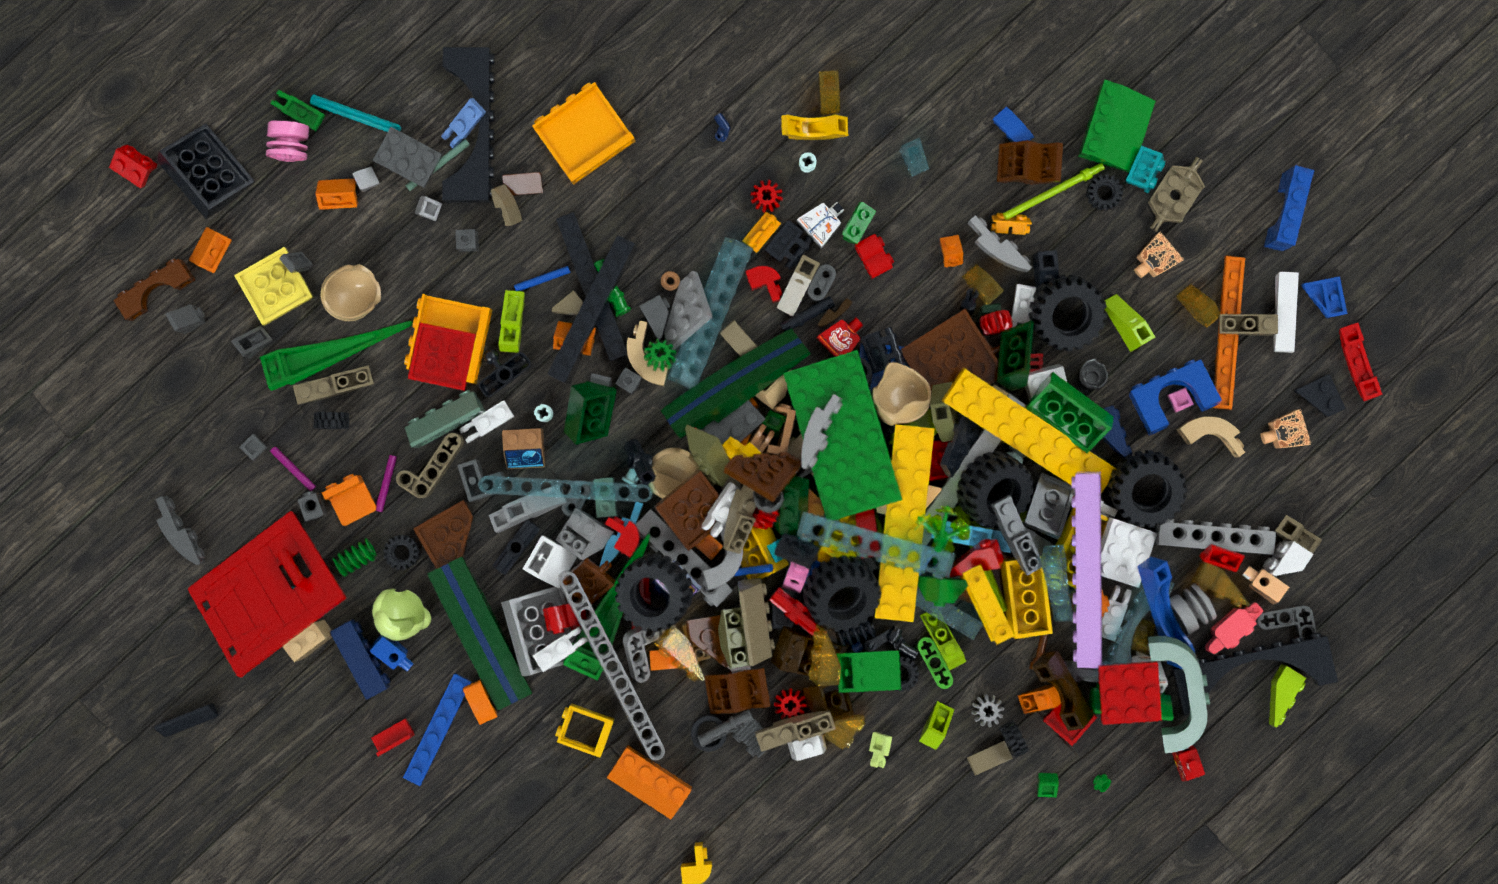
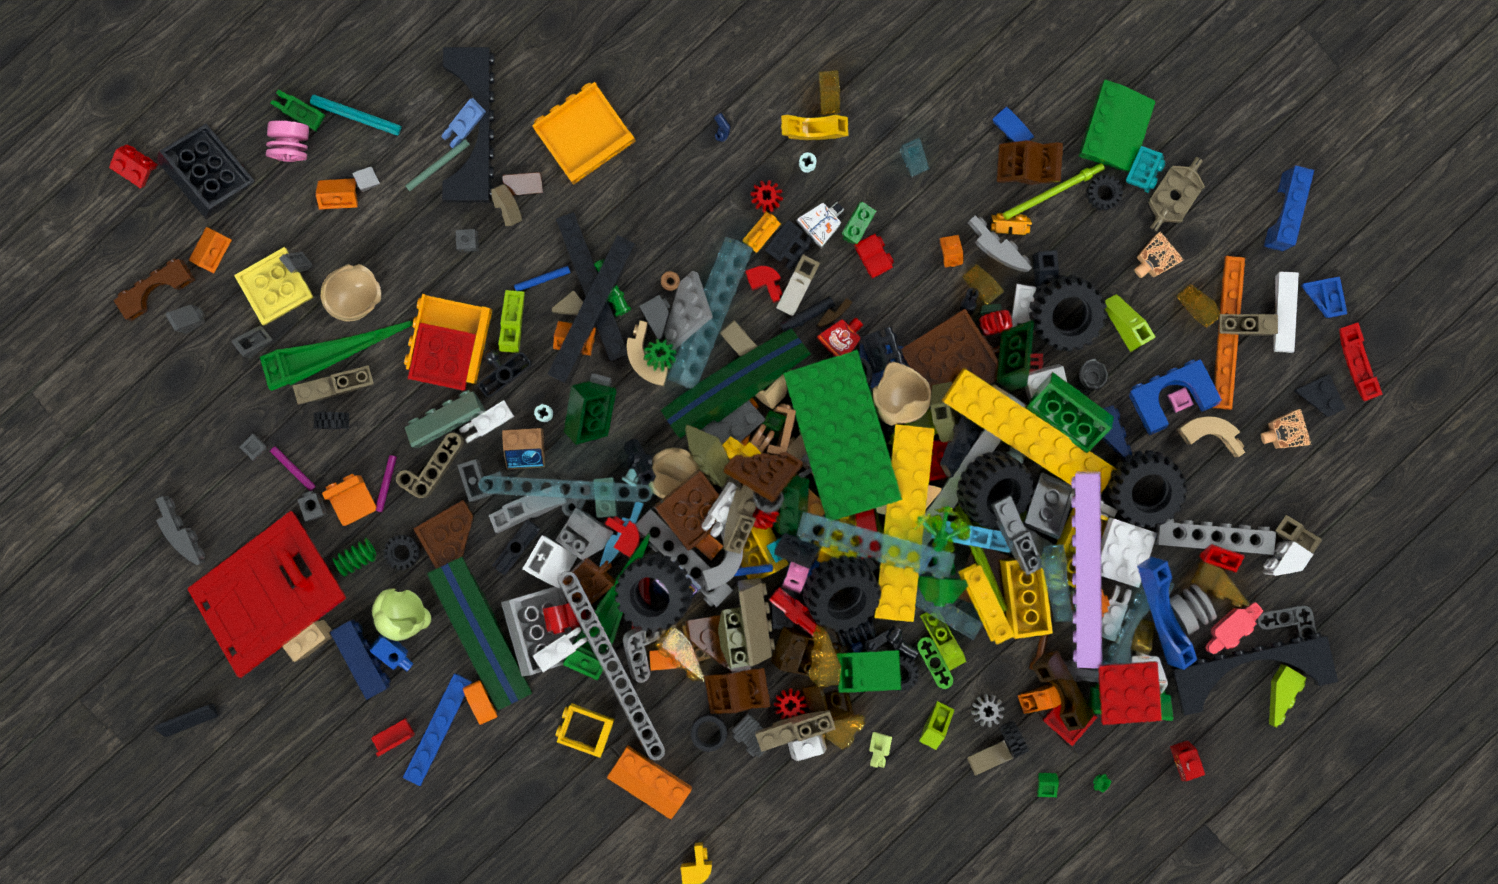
(407, 157): dark grey plate -> none
(428, 208): light grey slope -> none
(629, 381): dark grey brick -> none
(721, 730): dark grey pin -> none
(814, 439): light grey slope -> none
(821, 283): dark grey plate -> none
(985, 553): red slope -> none
(1186, 734): arch -> none
(1273, 588): light nougat torso -> none

